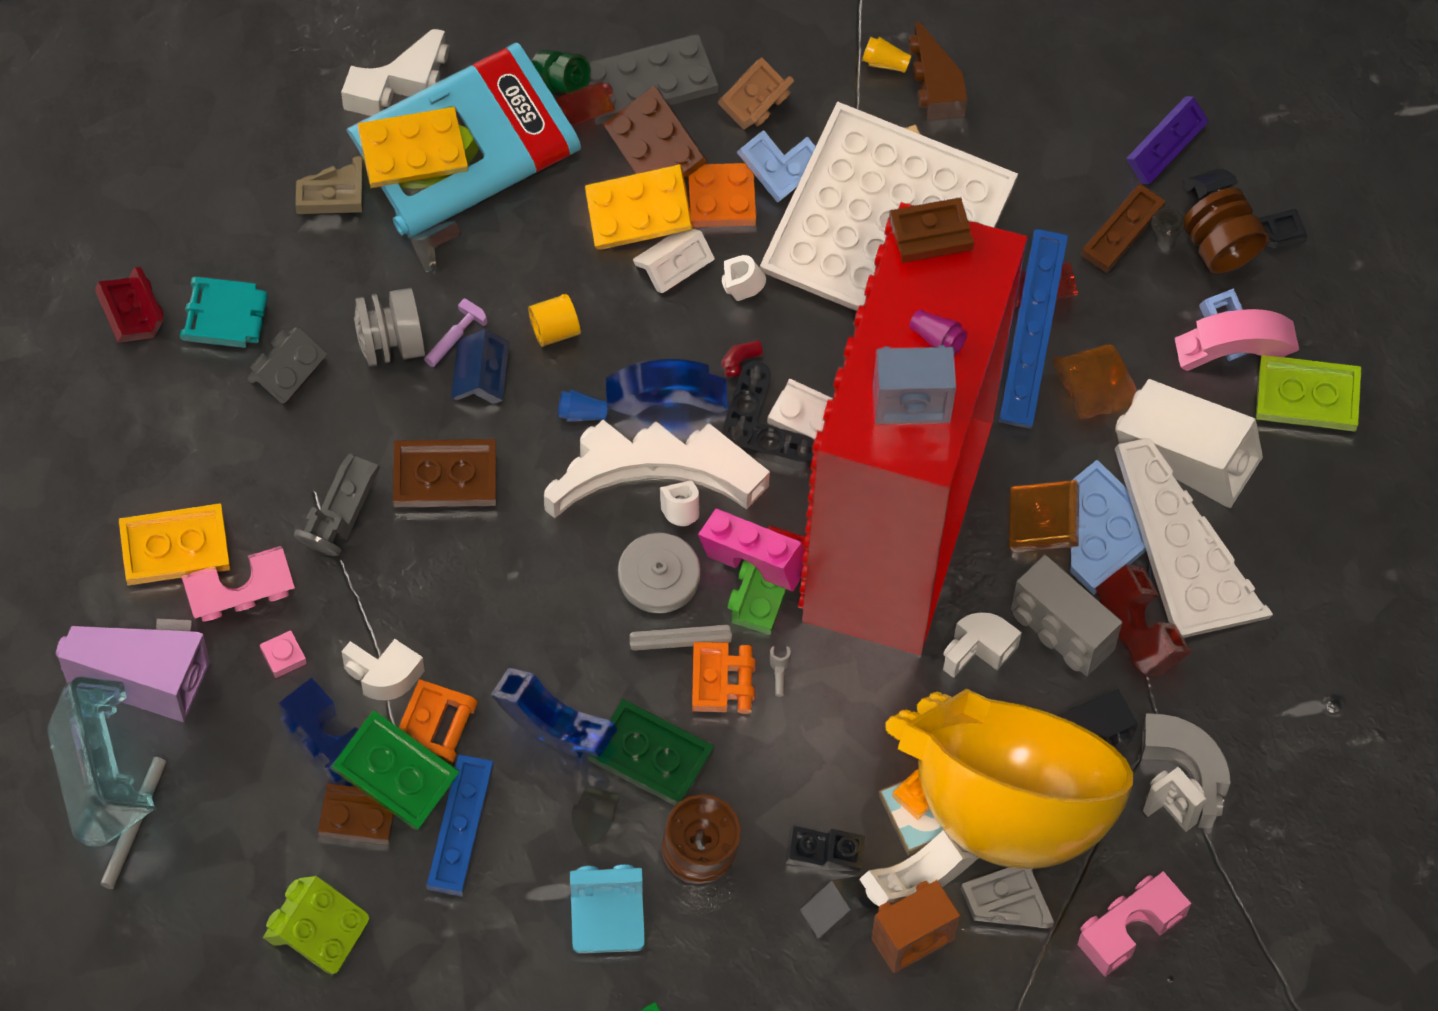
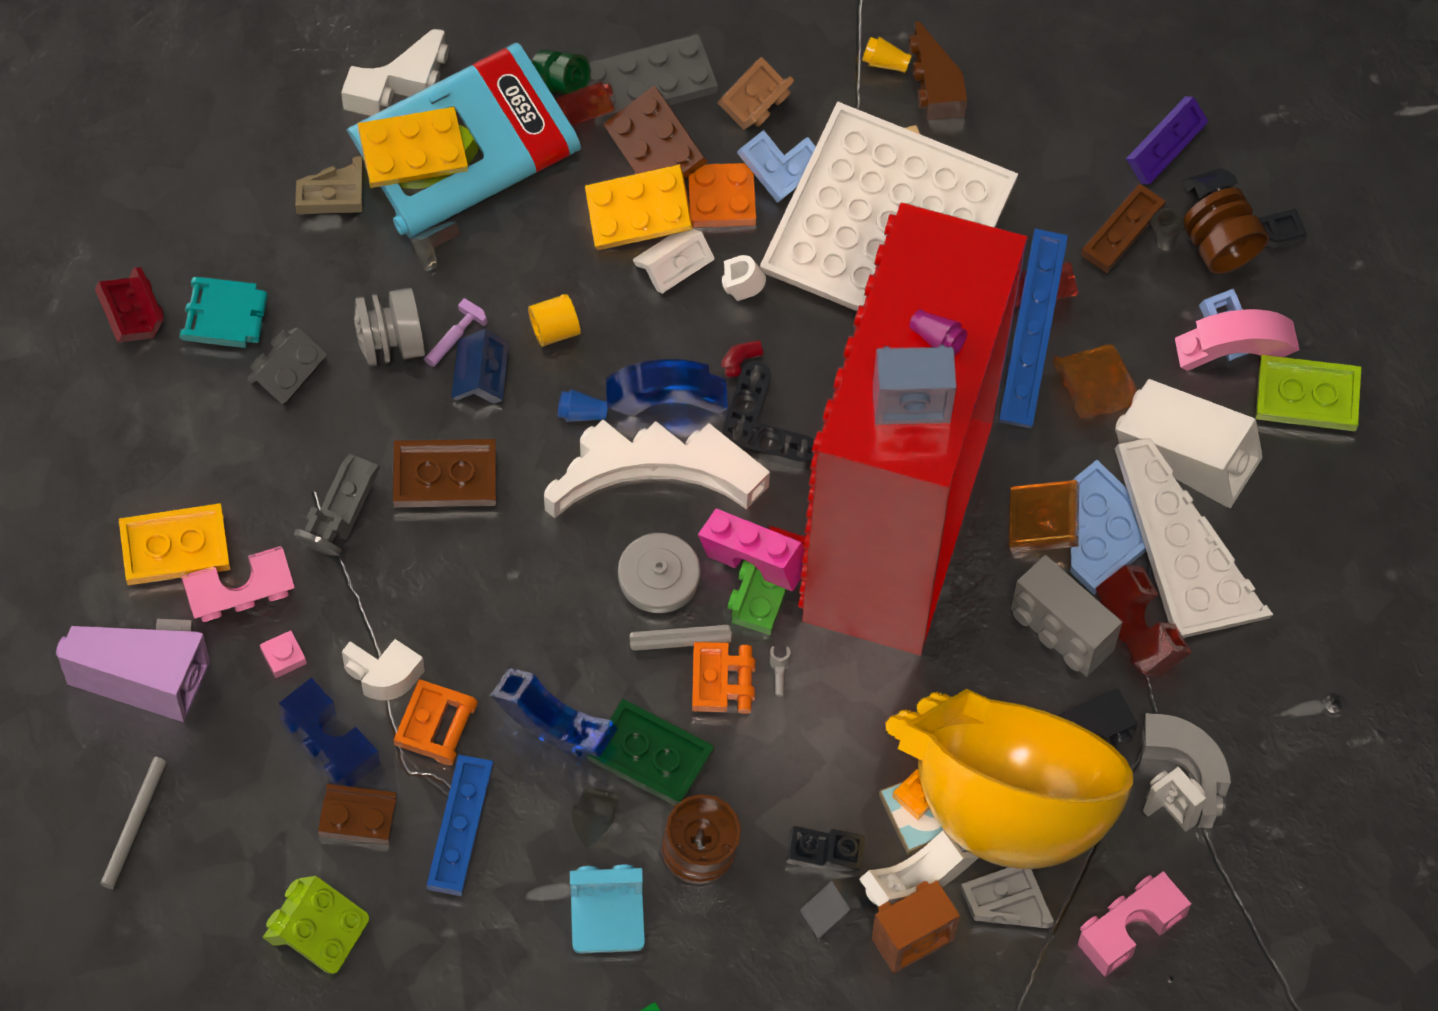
(95, 795): clear light blue windscreen -> none
(395, 770): green plate -> none
(685, 508): white plate -> none
(799, 409): white plate -> none
(931, 229): reddish brown plate -> none
(982, 635): white brick -> none

